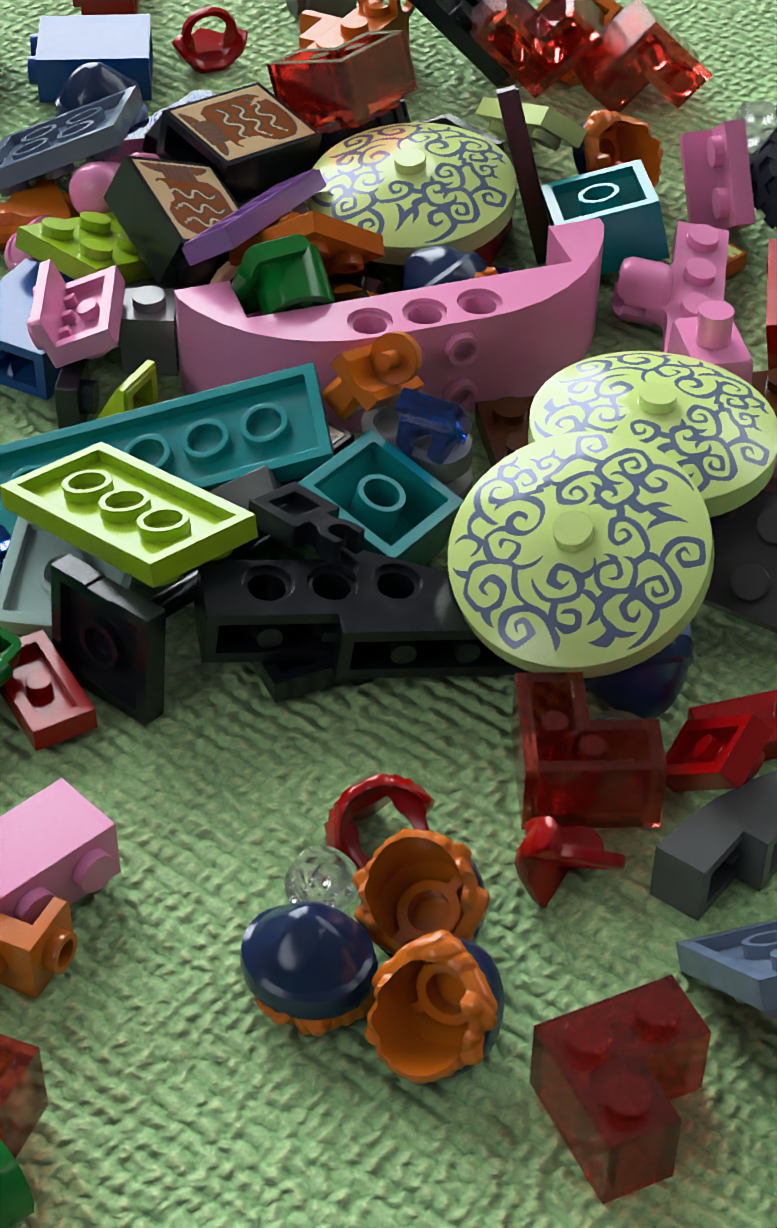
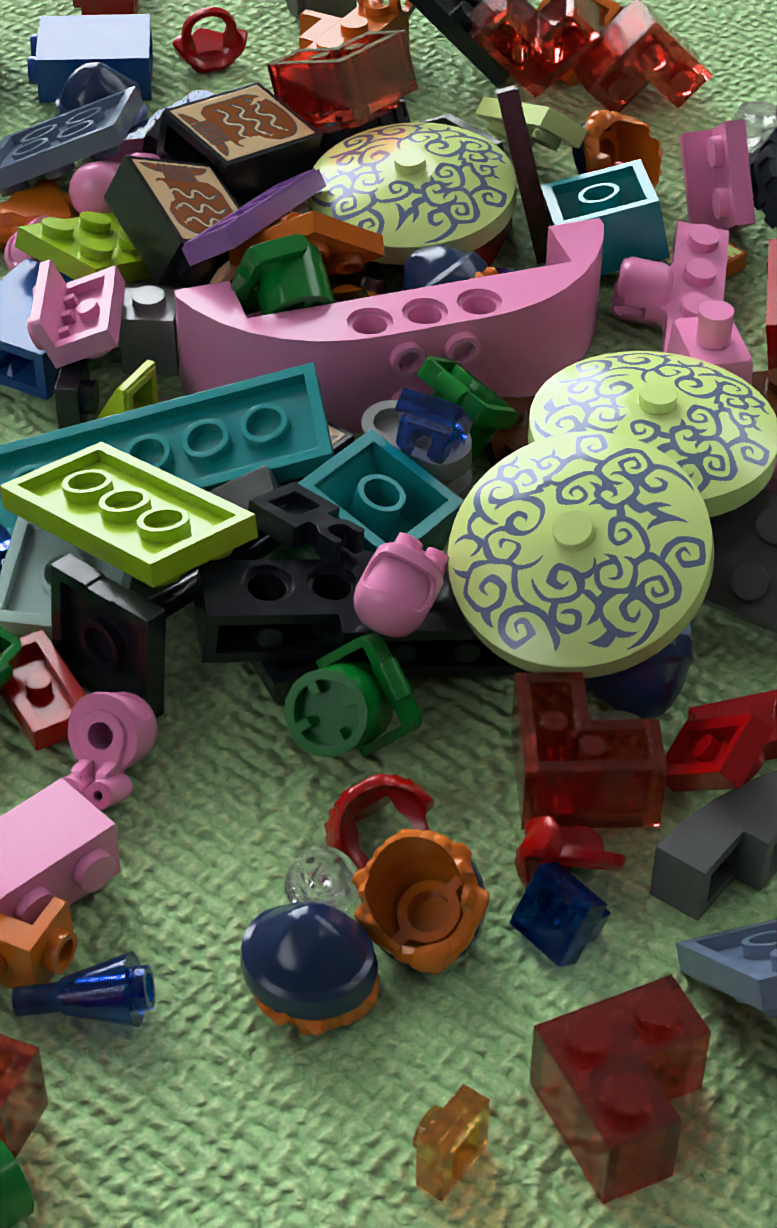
(105, 992): none -> clear blue cone
(107, 737): none -> bright pink piece
(351, 701): none -> green piece
(374, 374): orange hips -> none
(399, 586): none -> bright pink piece
(435, 1008): orange hair -> none
(450, 1141): none -> clear orange plate
(476, 399): none -> green piece
(559, 914): none -> clear blue tile

